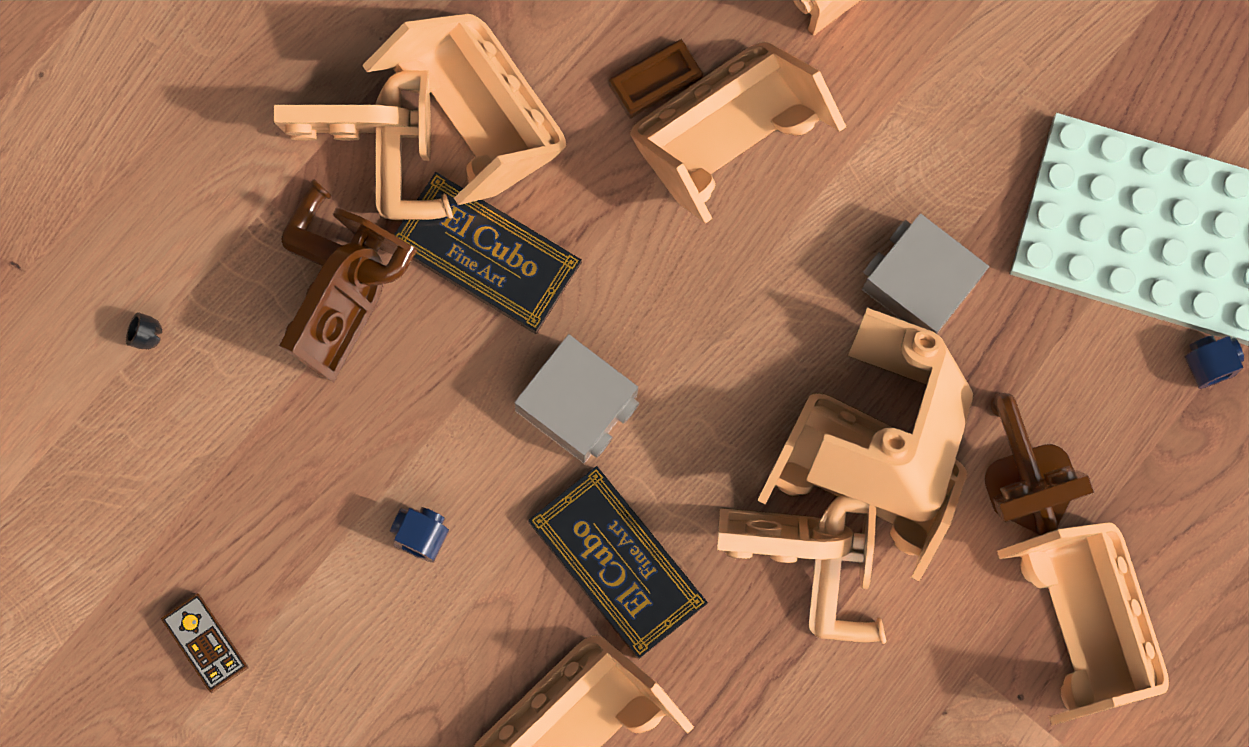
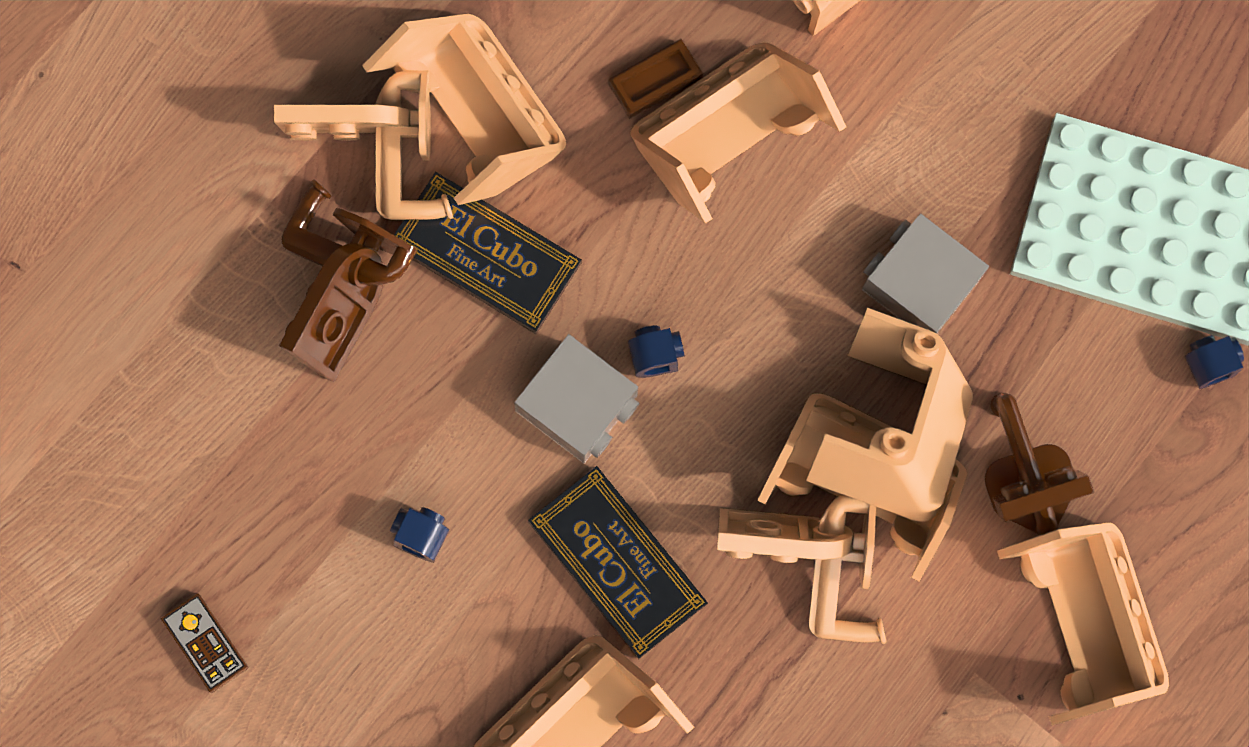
(143, 332): black hinge -> none
(655, 351): none -> dark blue plate

